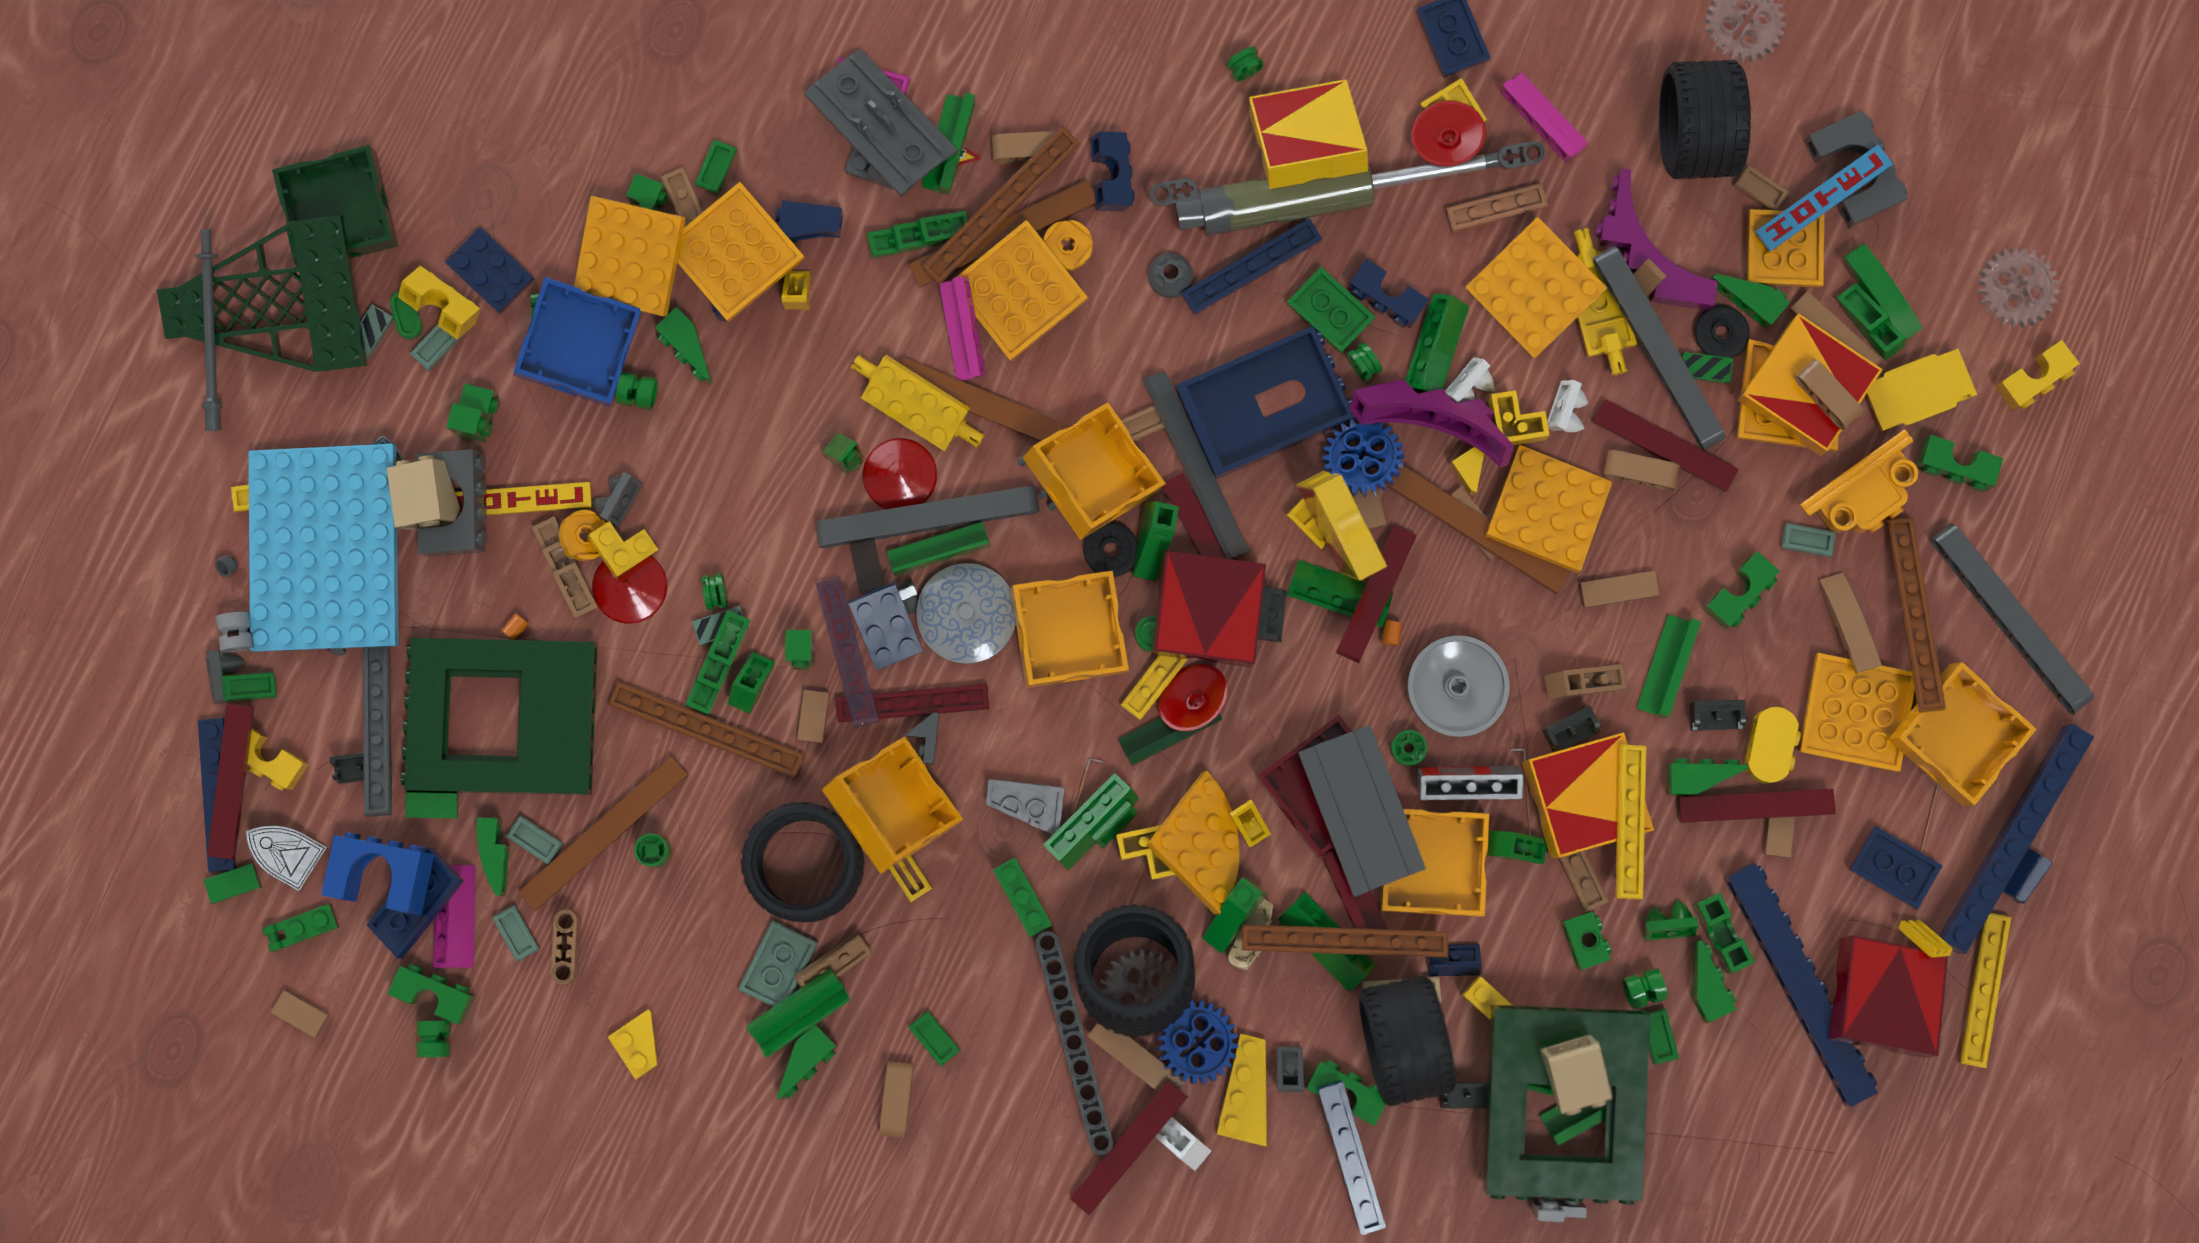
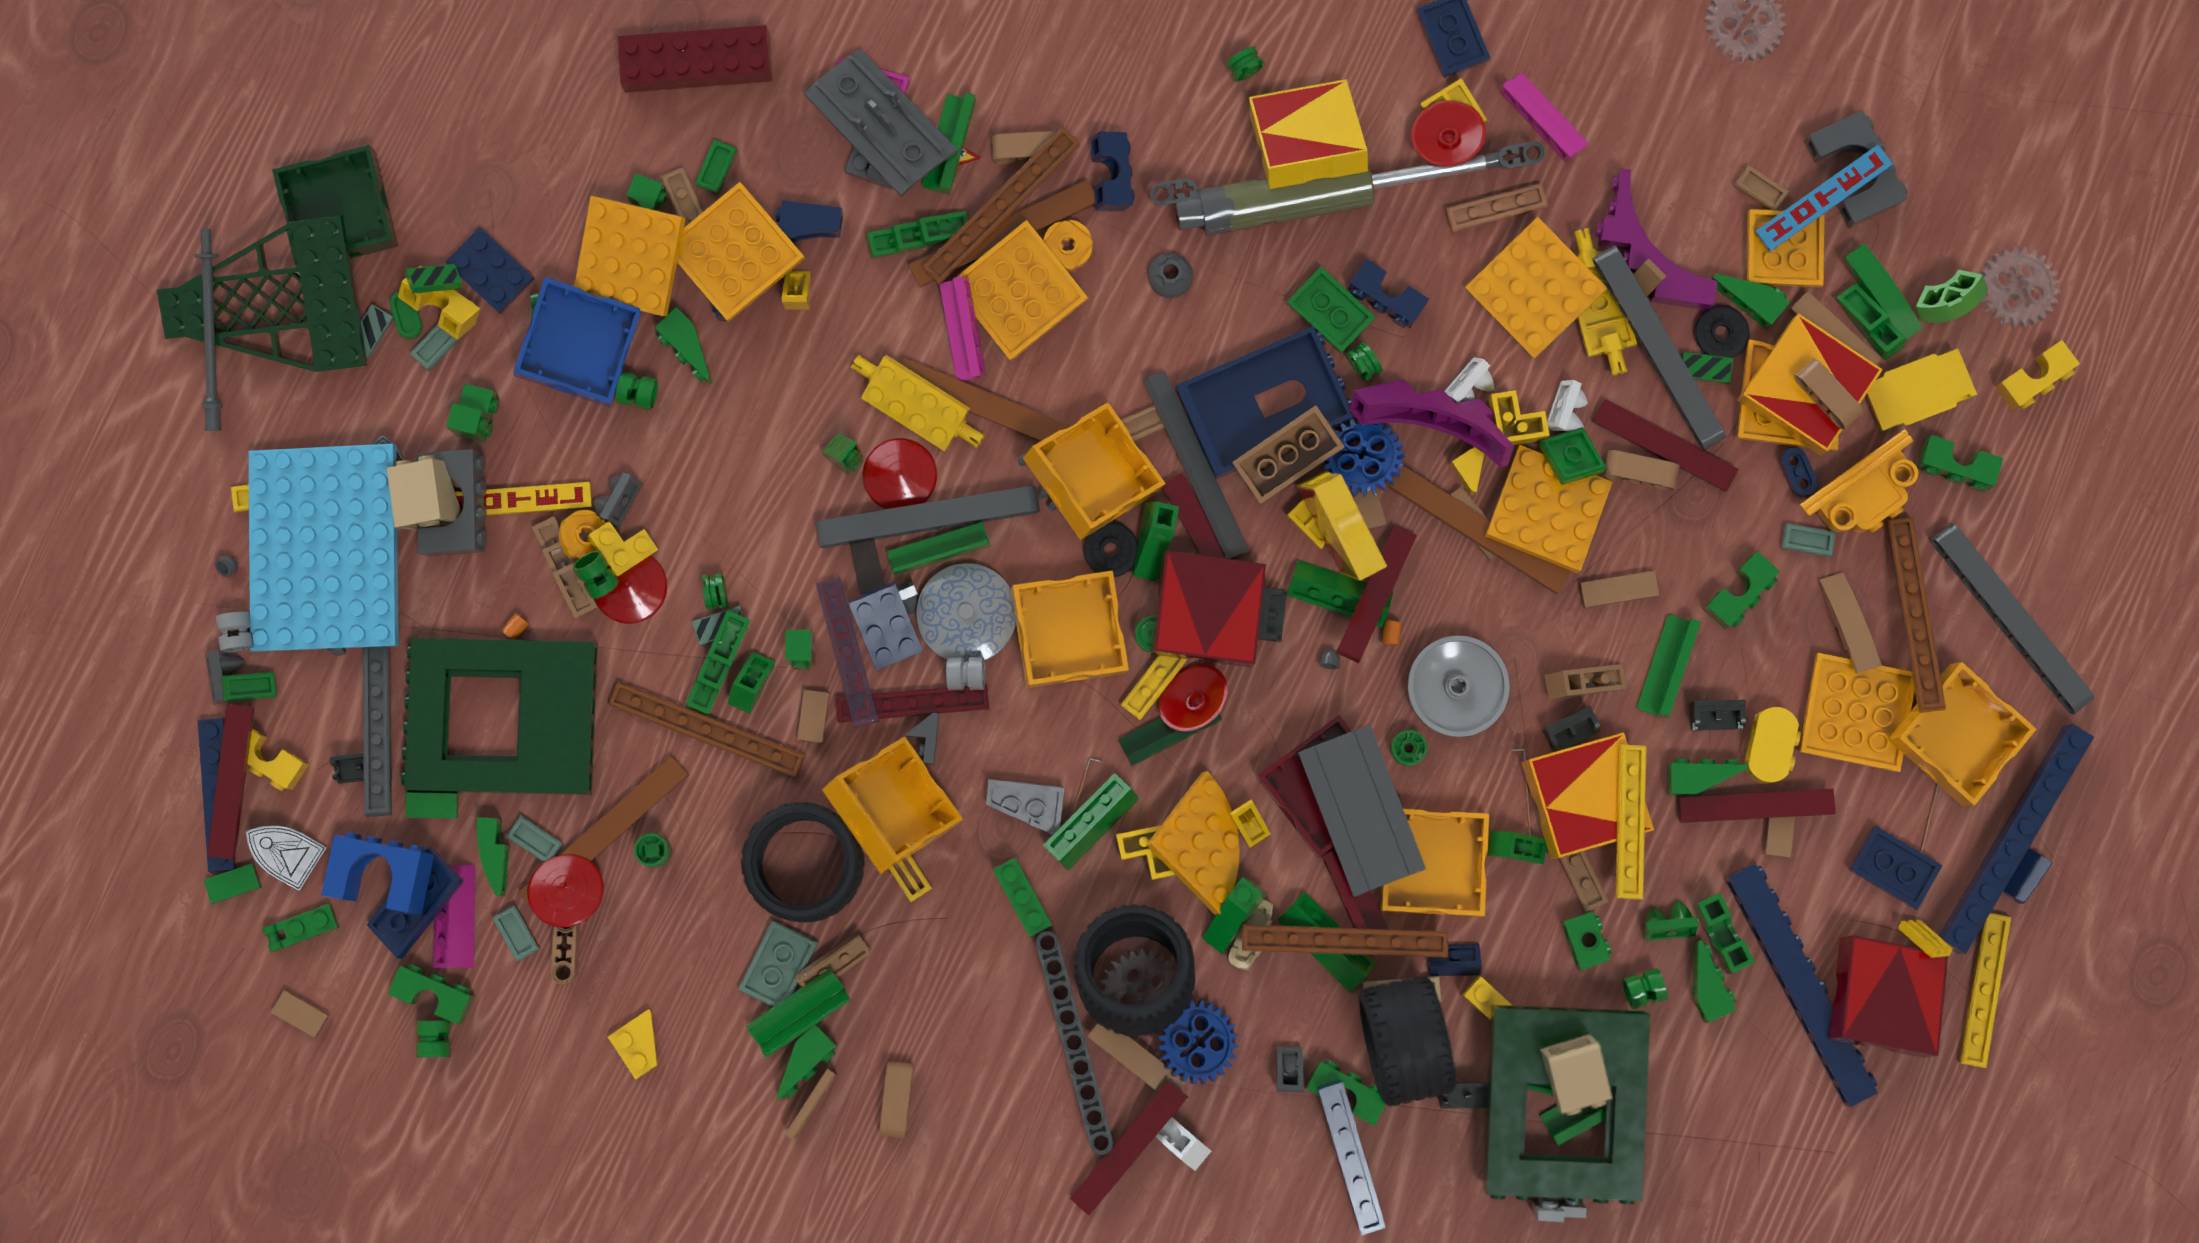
(433, 278): none -> green tile
(565, 890): none -> red hat
(594, 571): none -> green wheel
(695, 58): none -> dark red brick
(811, 1103): none -> medium nougat tile
(934, 1038): green tile -> none
(966, 673): none -> light grey wheel
(1113, 824): green tile -> none
(1245, 1099): yellow wing -> none
(1251, 266): dark blue plate -> none
(1288, 454): none -> medium nougat slope
(1330, 659): none -> dark grey hinge
(1437, 343): green panel -> none
(1469, 782): dark grey brick -> none
(1572, 456): none -> green plate
(1661, 1042): green tile -> none
(1704, 119): black tyre -> none
(1800, 471): none -> dark blue plate
(1952, 298): none -> bright green brick

